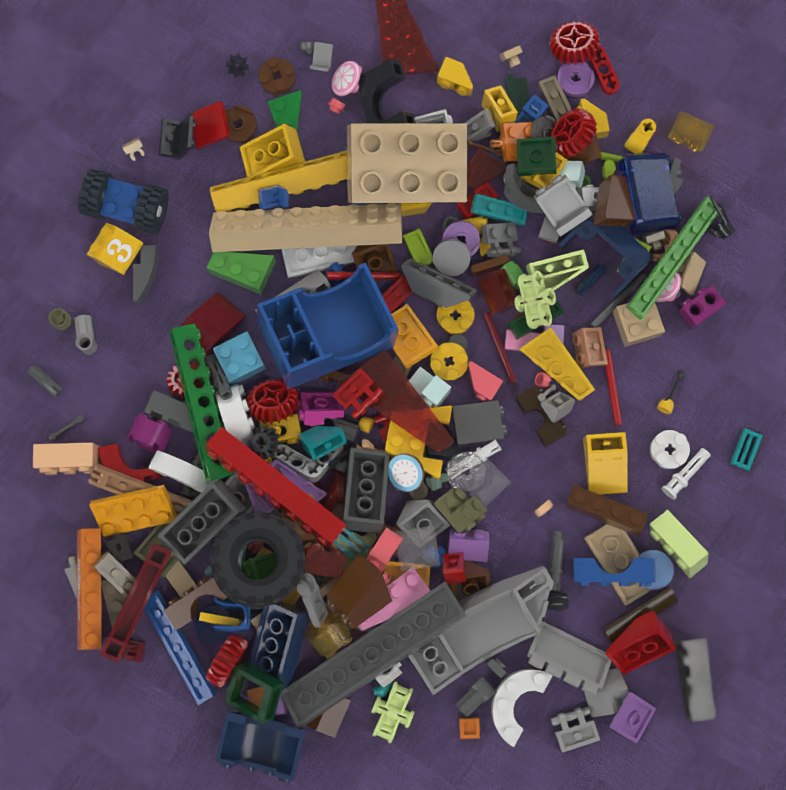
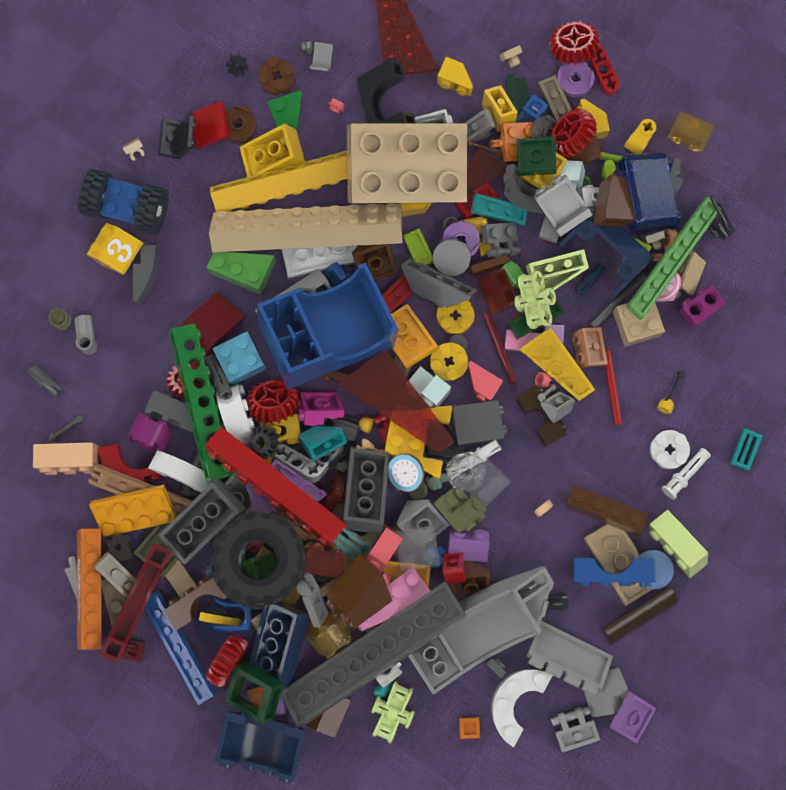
(273, 197): blue bracket -> none
(346, 78): dish -> none
(353, 389): red plate -> none
(376, 275): red bar -> none
(479, 692): dark grey piece -> none
(556, 559): dark grey pin -> none
(606, 463): yellow slope -> none
(641, 643): red slope -> none
(695, 678): clear smoke wedge -> none

